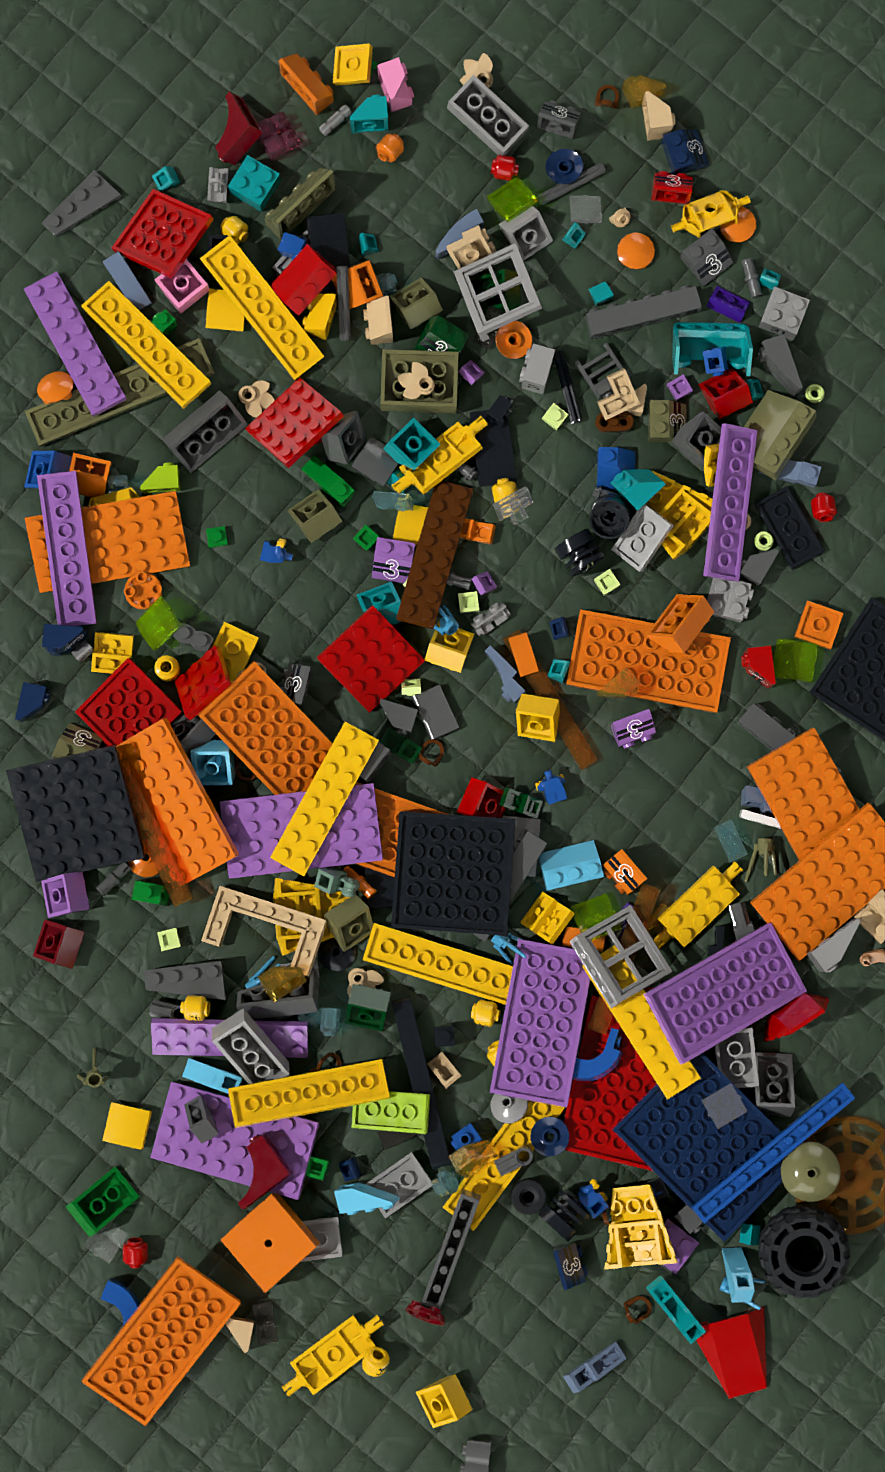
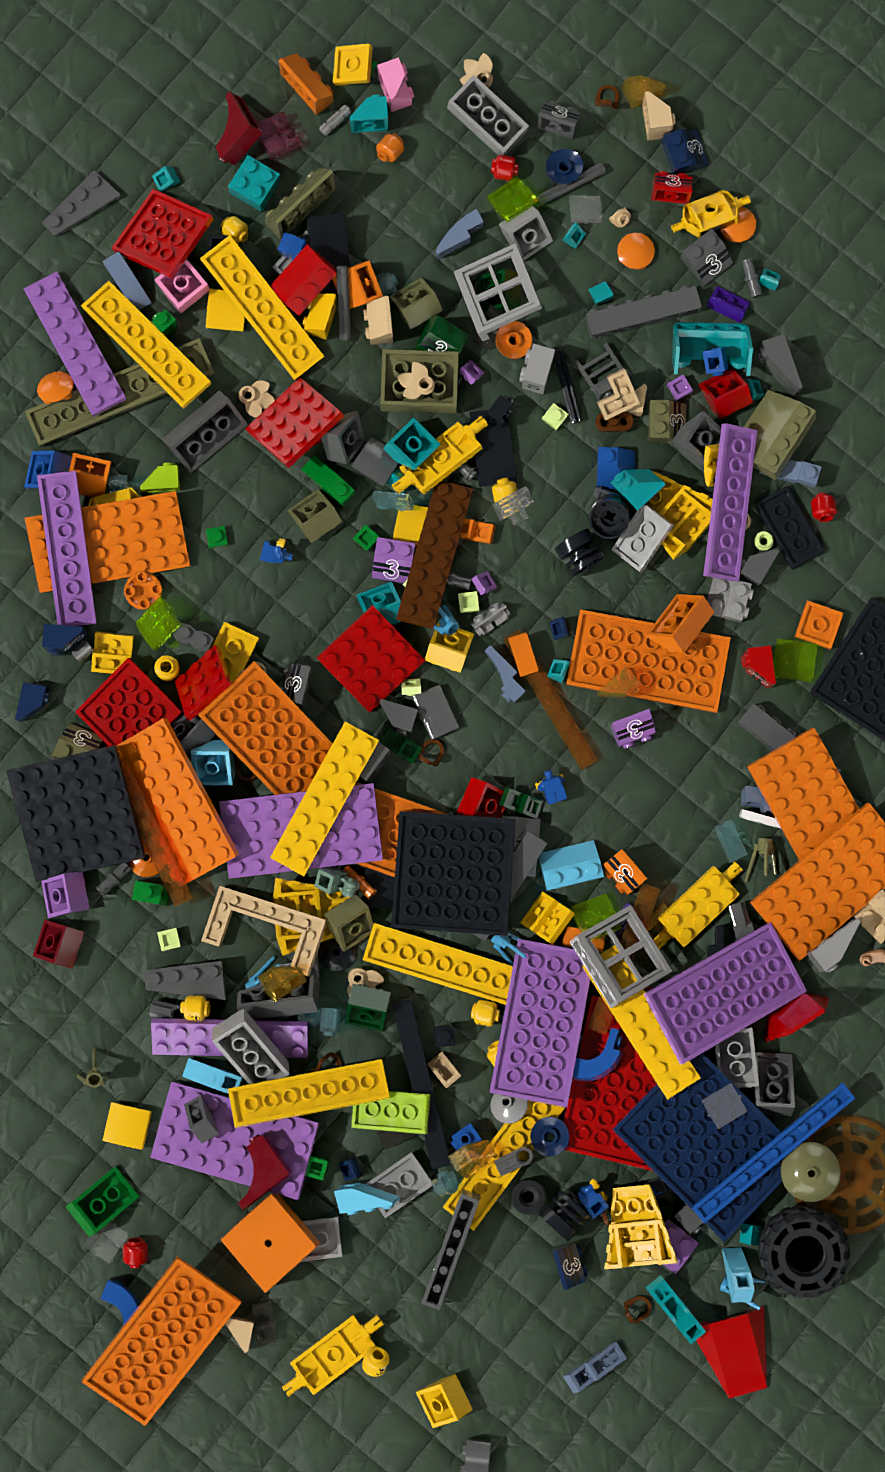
(218, 185): light grey hips -> none
(367, 244): teal slope -> none
(430, 1315): dark red piece -> none
(471, 247): tan plate -> none
(537, 717): yellow slope -> none
(606, 582): yellowish green plate -> none
(784, 313): light grey brick -> none
(817, 388): yellowish green plate -> none

